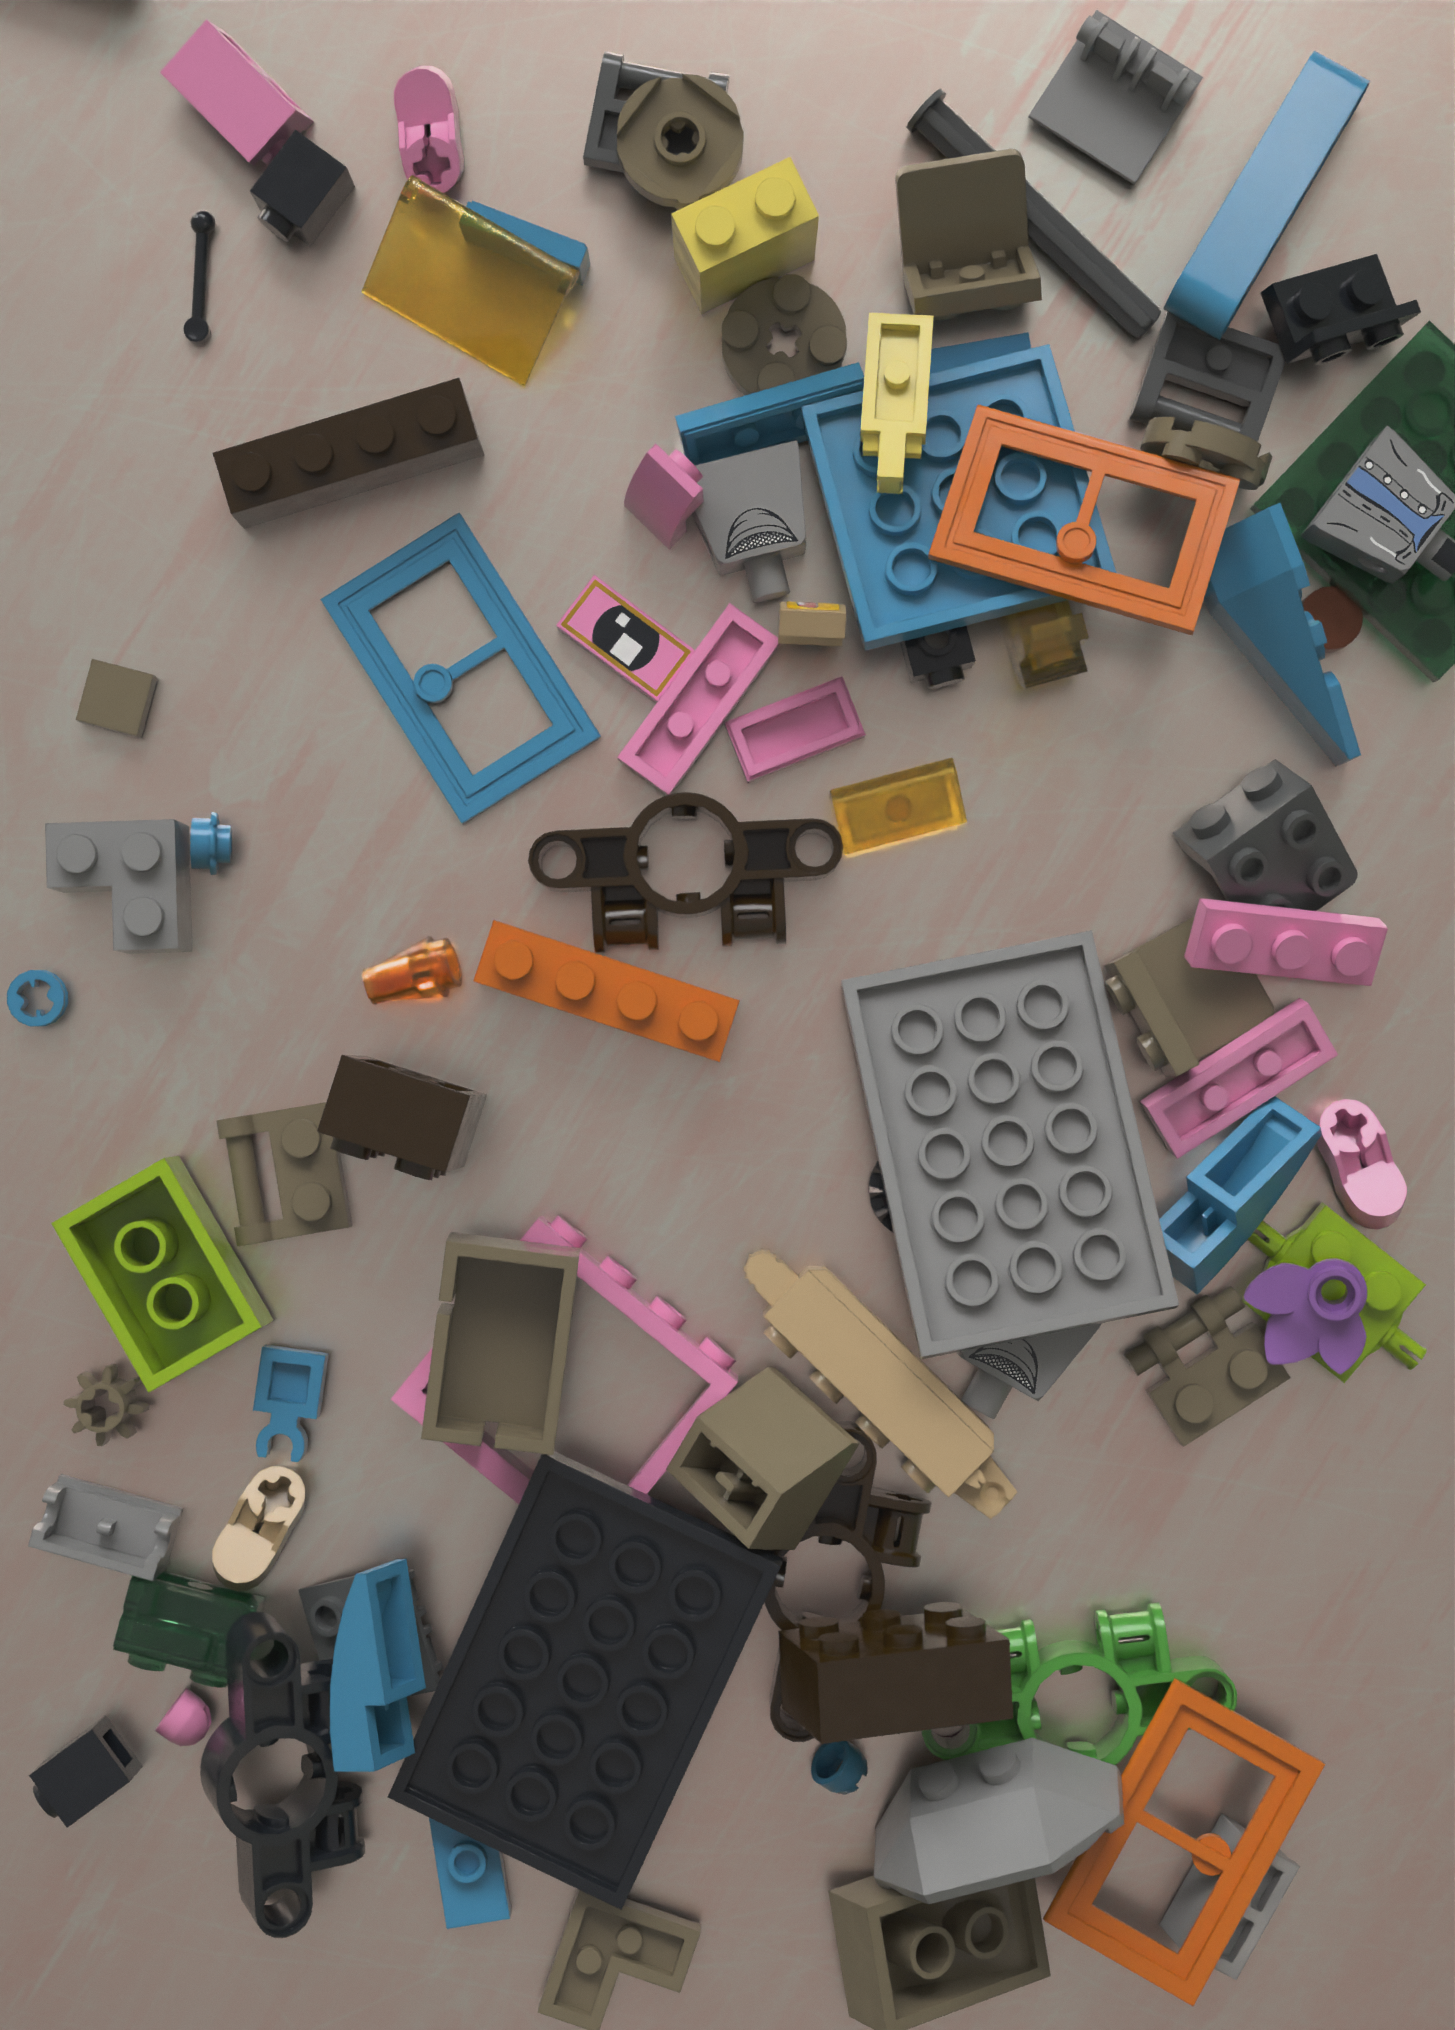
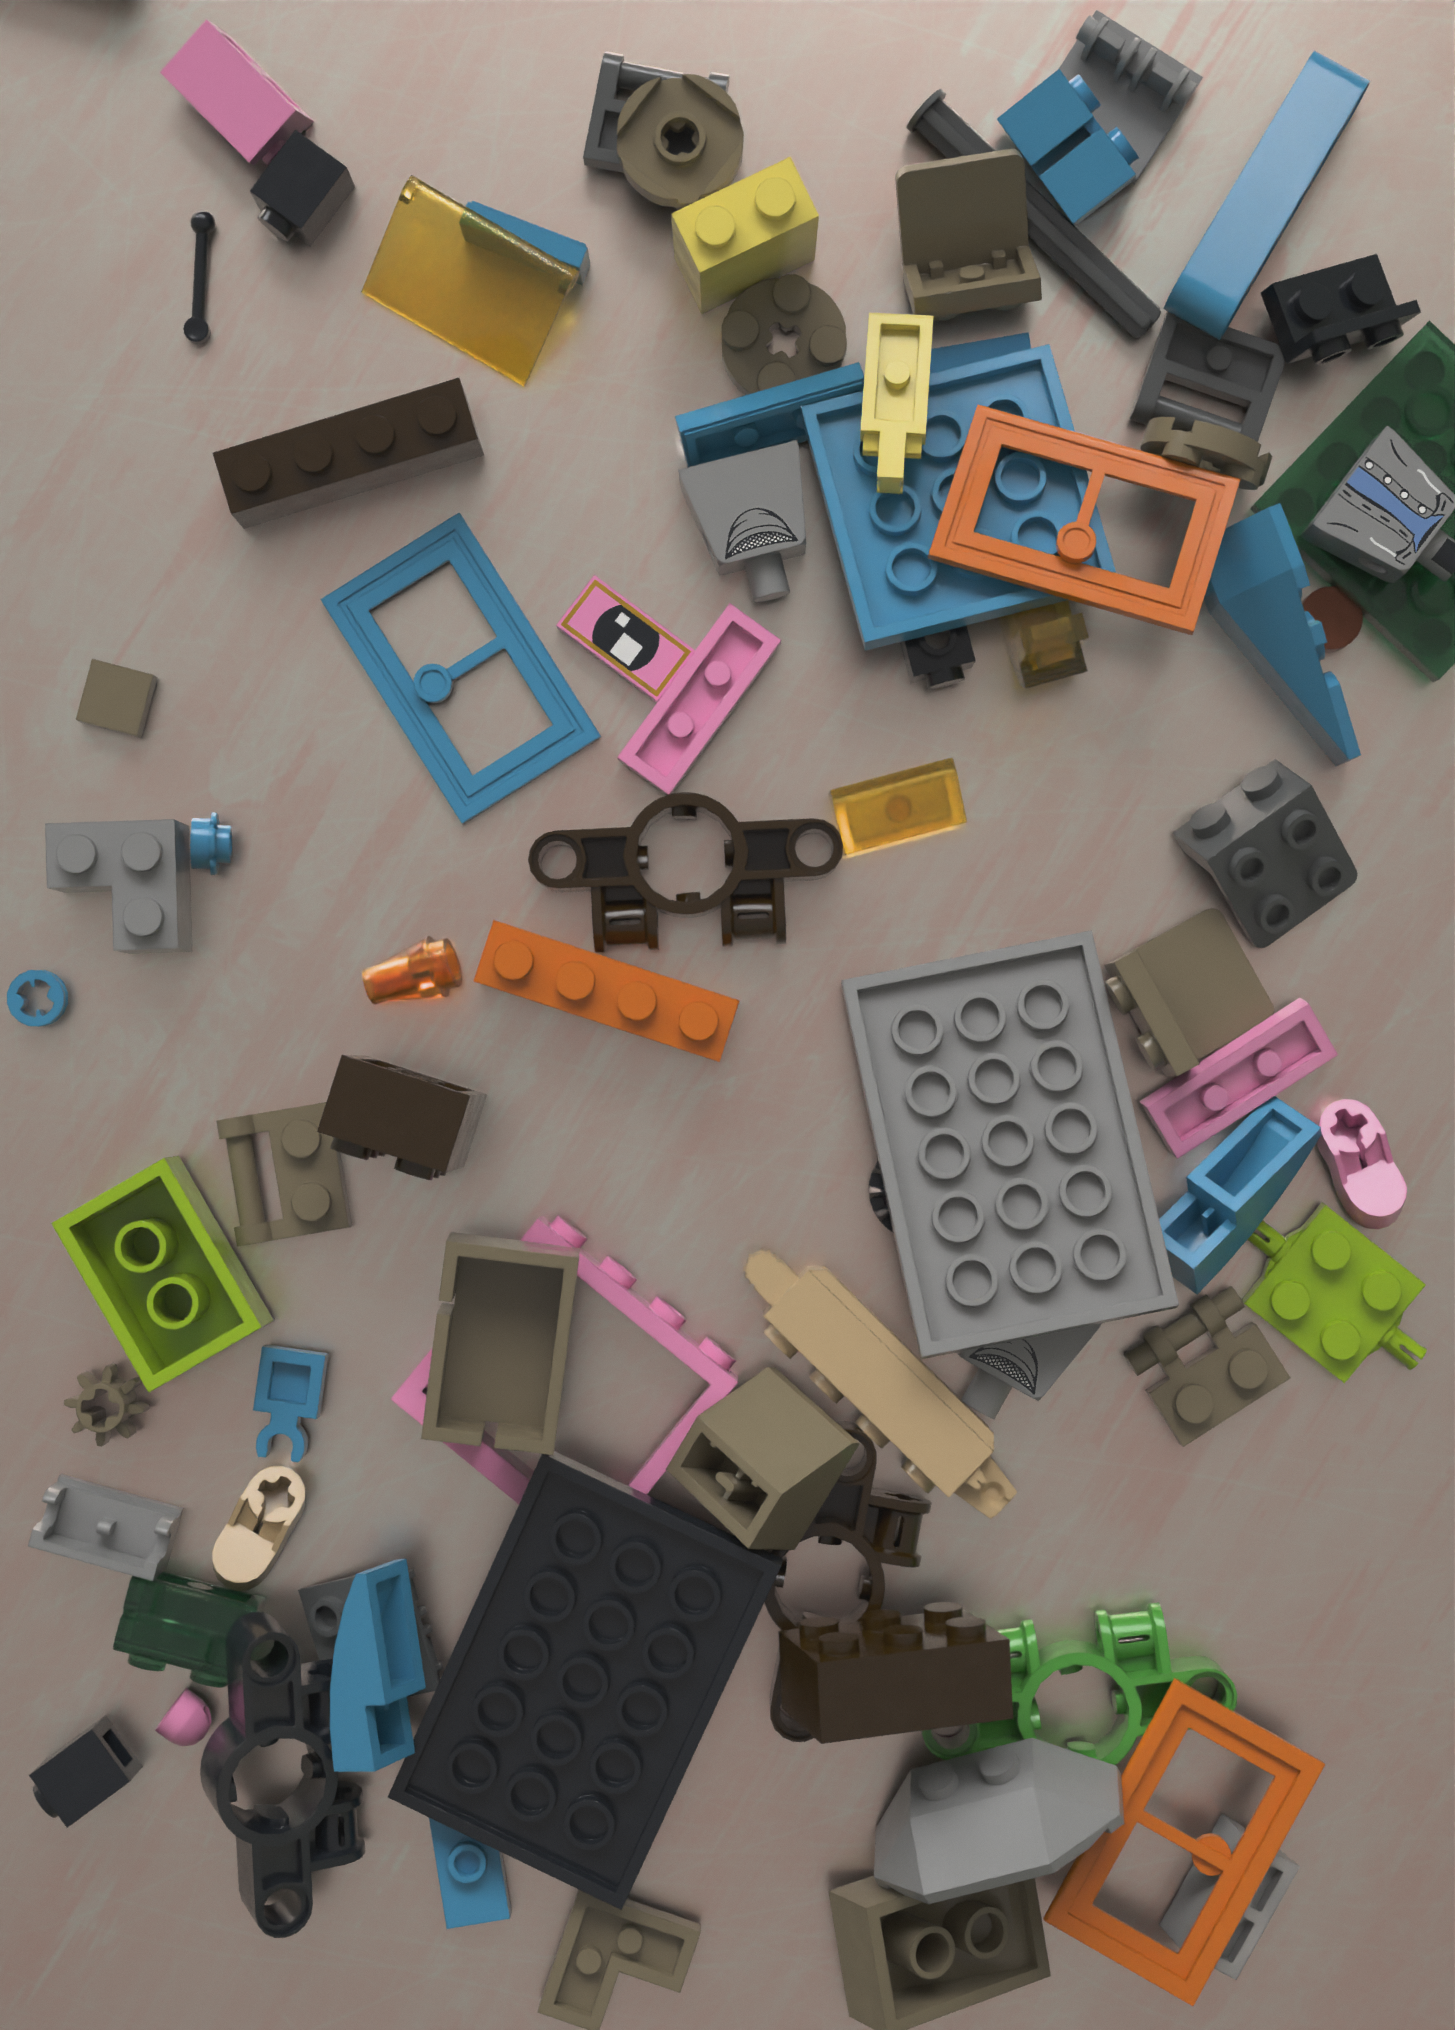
(422, 99): bright pink piece -> none
(664, 494): bright pink slope -> none
(794, 729): bright pink tile -> none
(811, 623): tan slope -> none
(848, 1775): dark azure hinge -> none
(1068, 146): none -> dark azure piece
(1285, 942): bright pink plate -> none
(1305, 1320): medium lavender plate -> none

